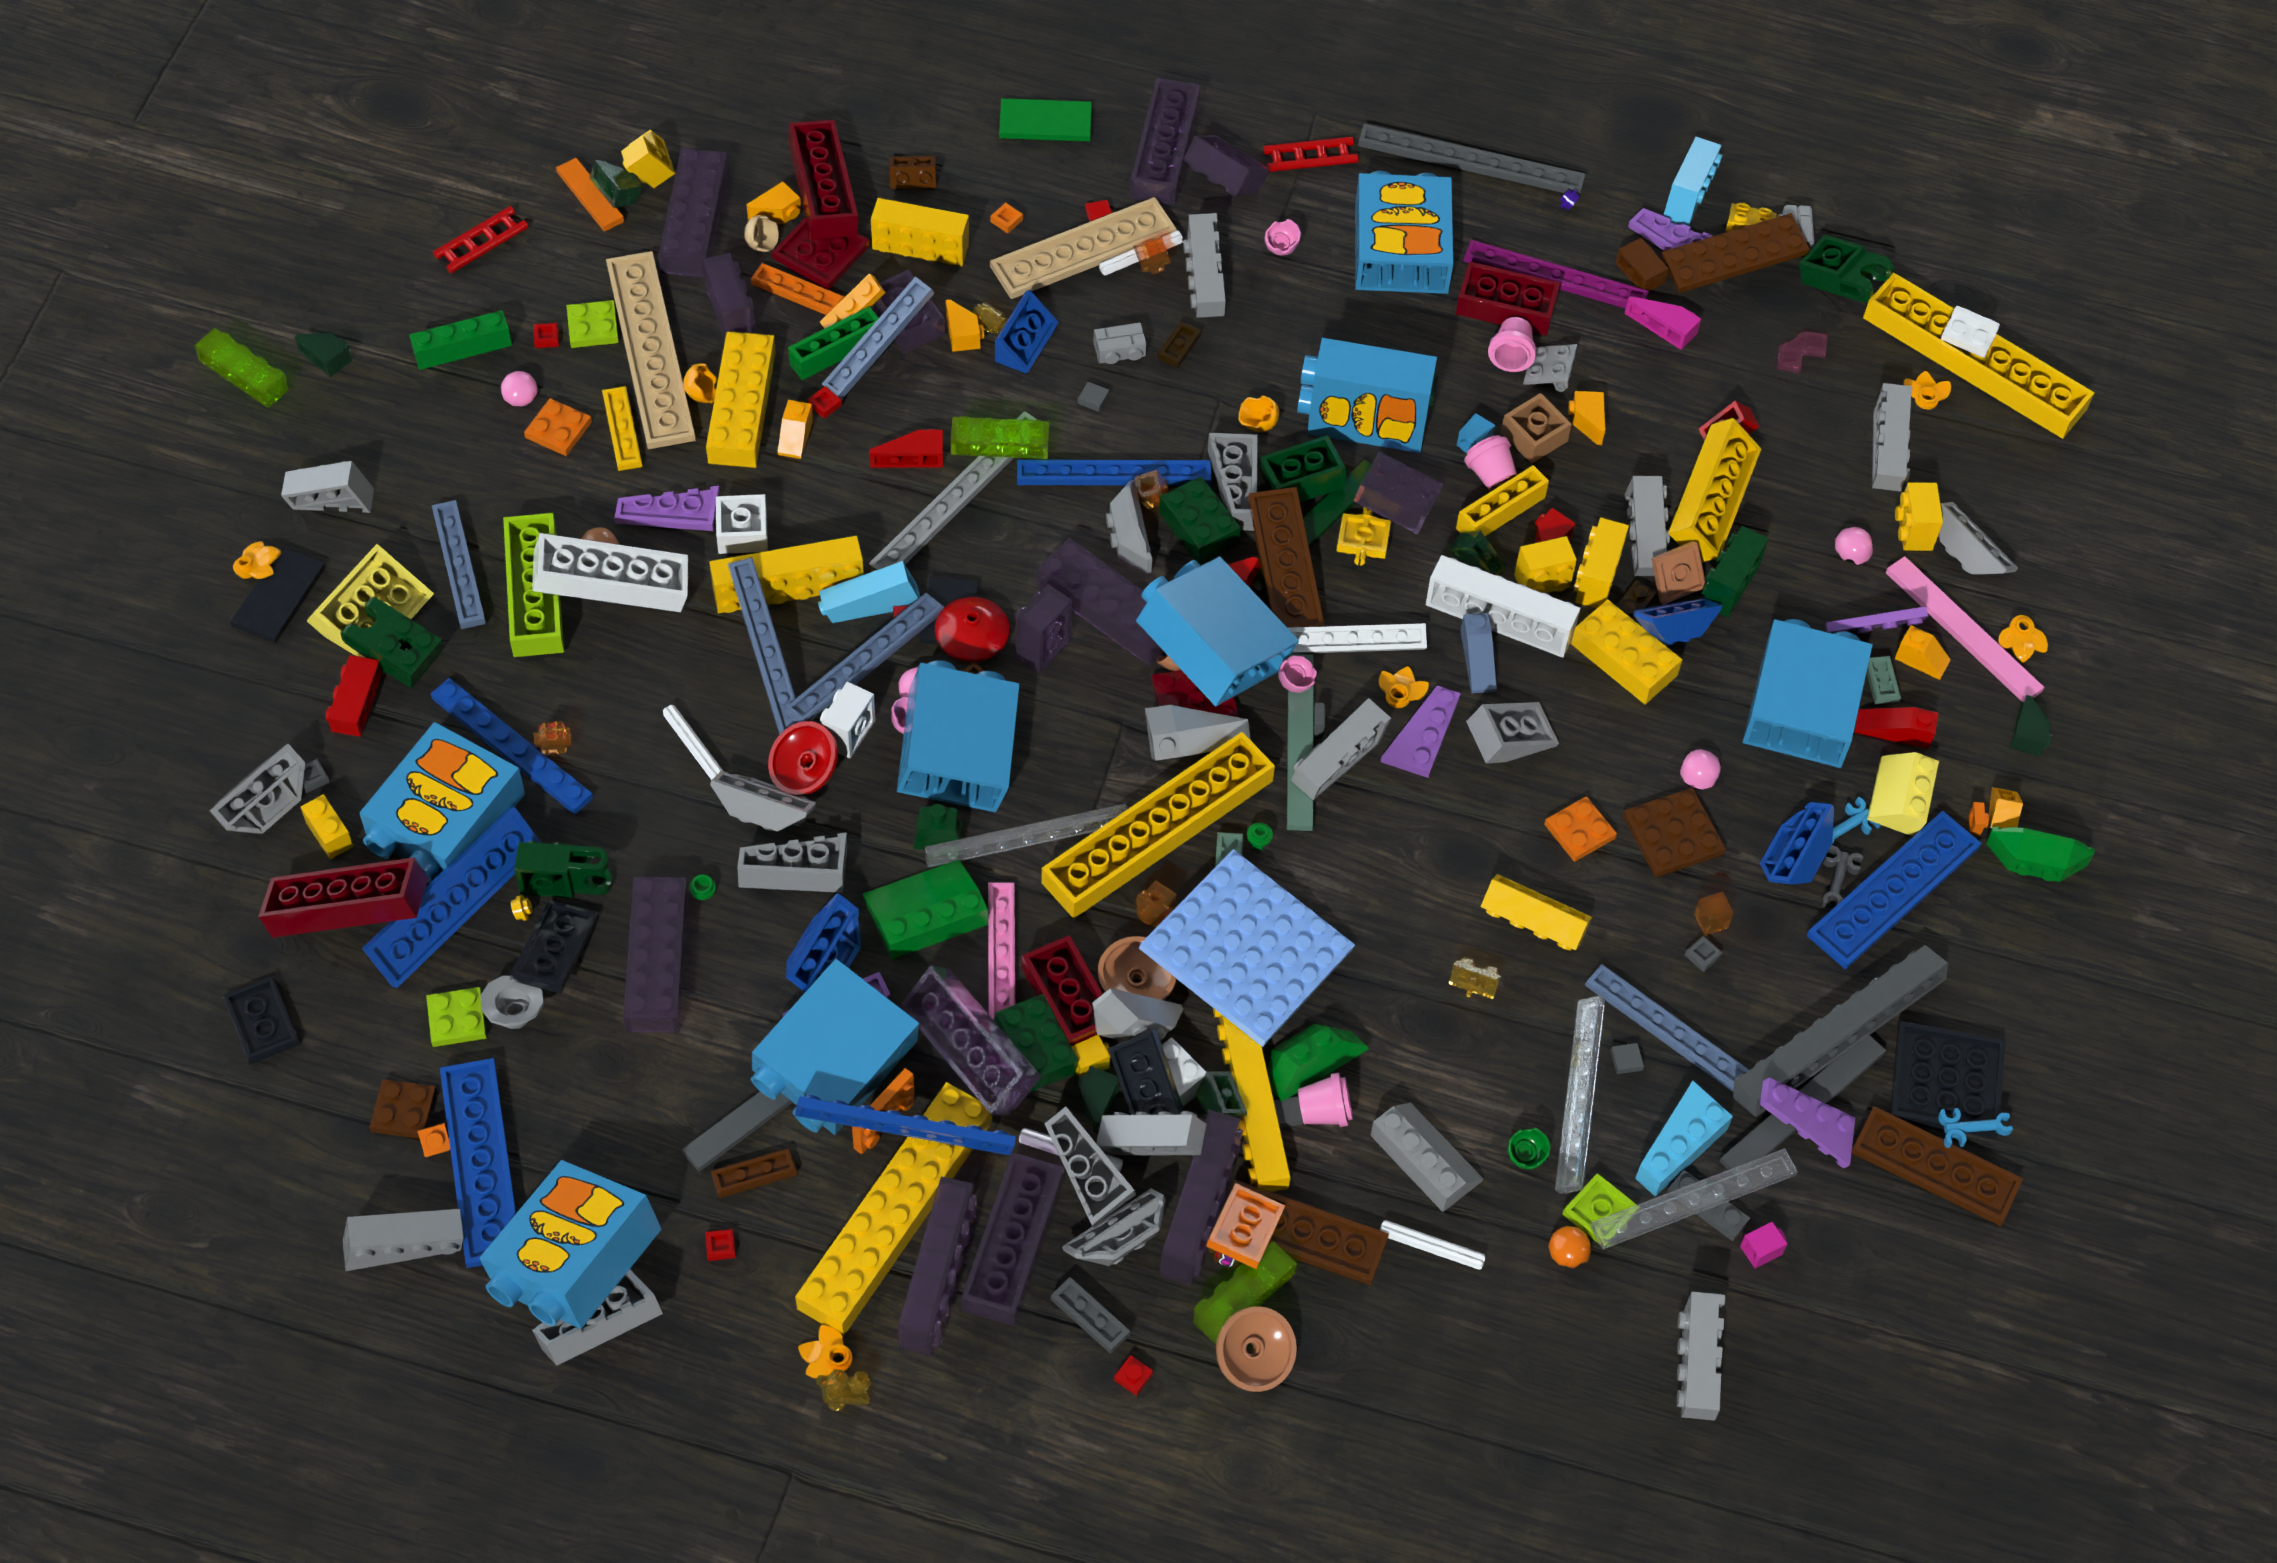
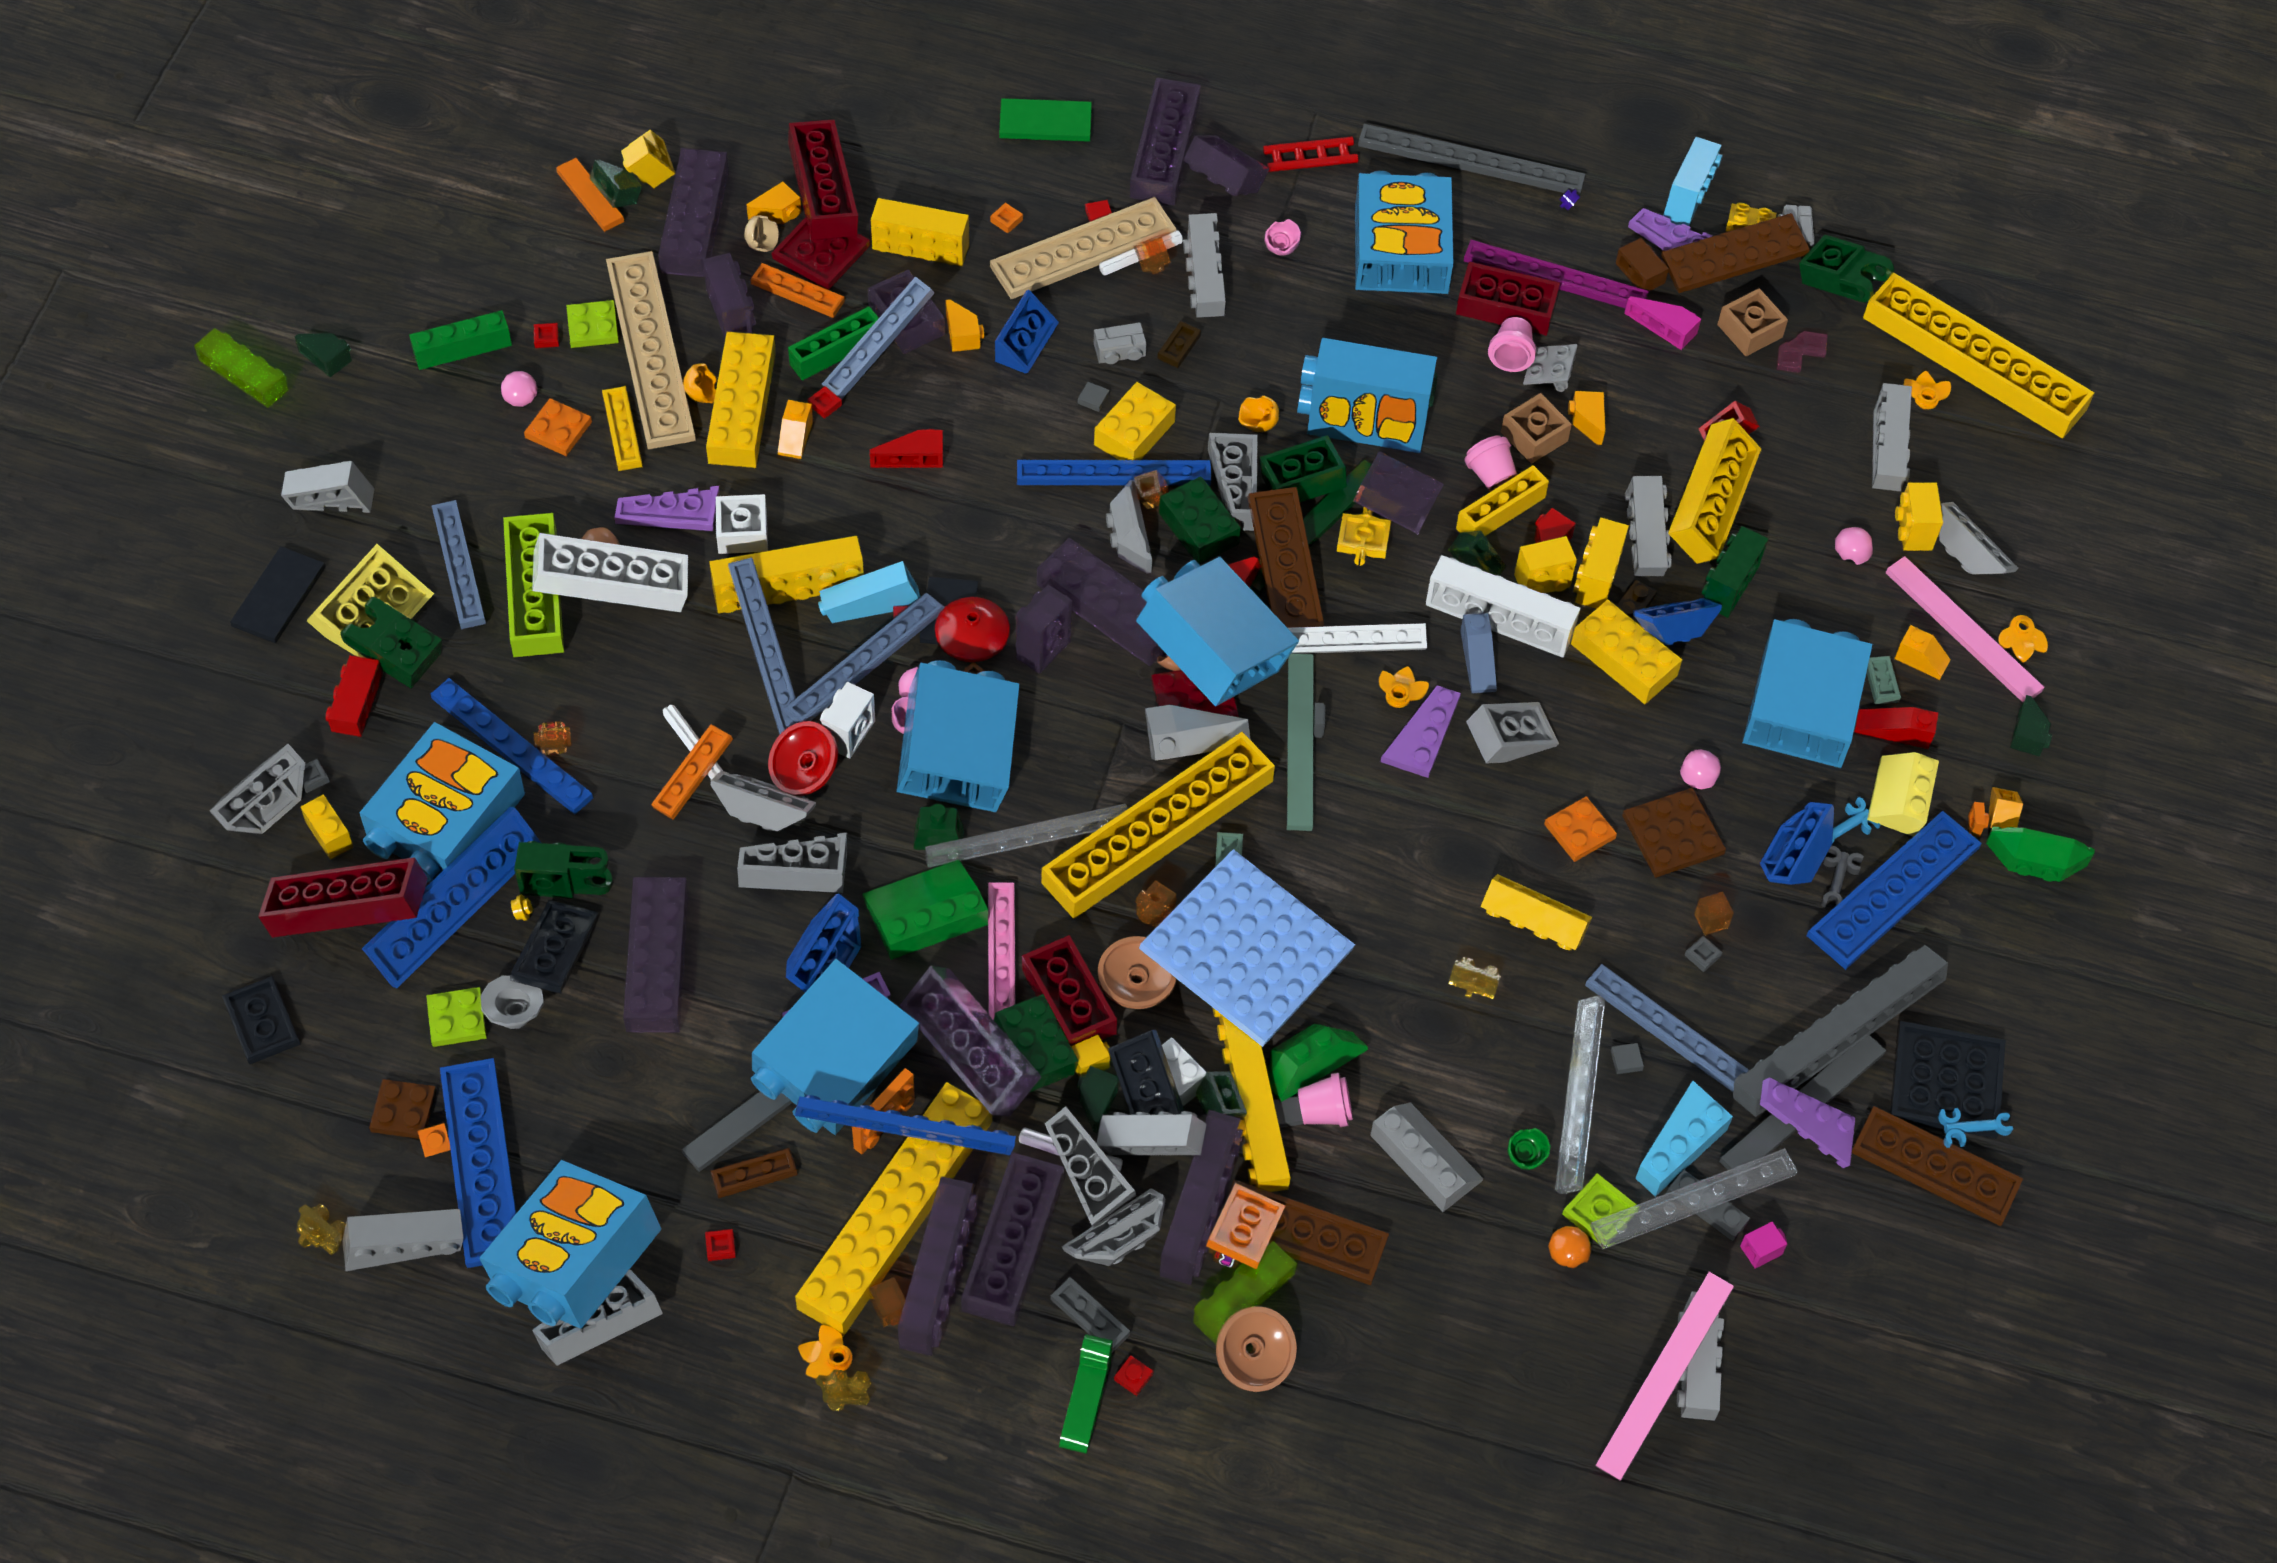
(256, 561): light orange plate -> none
(317, 1231): none -> clear yellow hips
(475, 250): red bar -> none
(692, 771): none -> orange tile
(702, 887): green plate -> none
(862, 296): light orange plate -> none
(887, 1301): none -> clear orange brick
(912, 172): reddish brown bracket -> none
(942, 509): light grey plate -> none
(990, 317): clear yellow brick -> none
(1000, 437): clear neon green brick -> none
(1086, 1393): none -> green beam
(1128, 1015): light grey wedge -> none
(1134, 424): none -> yellow brick
(1259, 835): green plate -> none
(1297, 674): bright pink hair -> none
(1341, 749): light grey wedge -> none
(1433, 1245): white axle -> none
(1474, 432): dark azure brick -> none
(1664, 1376): none -> bright pink tile
(1678, 572): nougat plate -> none
(1752, 322): none -> medium nougat brick
(1885, 620): medium lavender wing -> none
(1970, 331): white bracket -> none

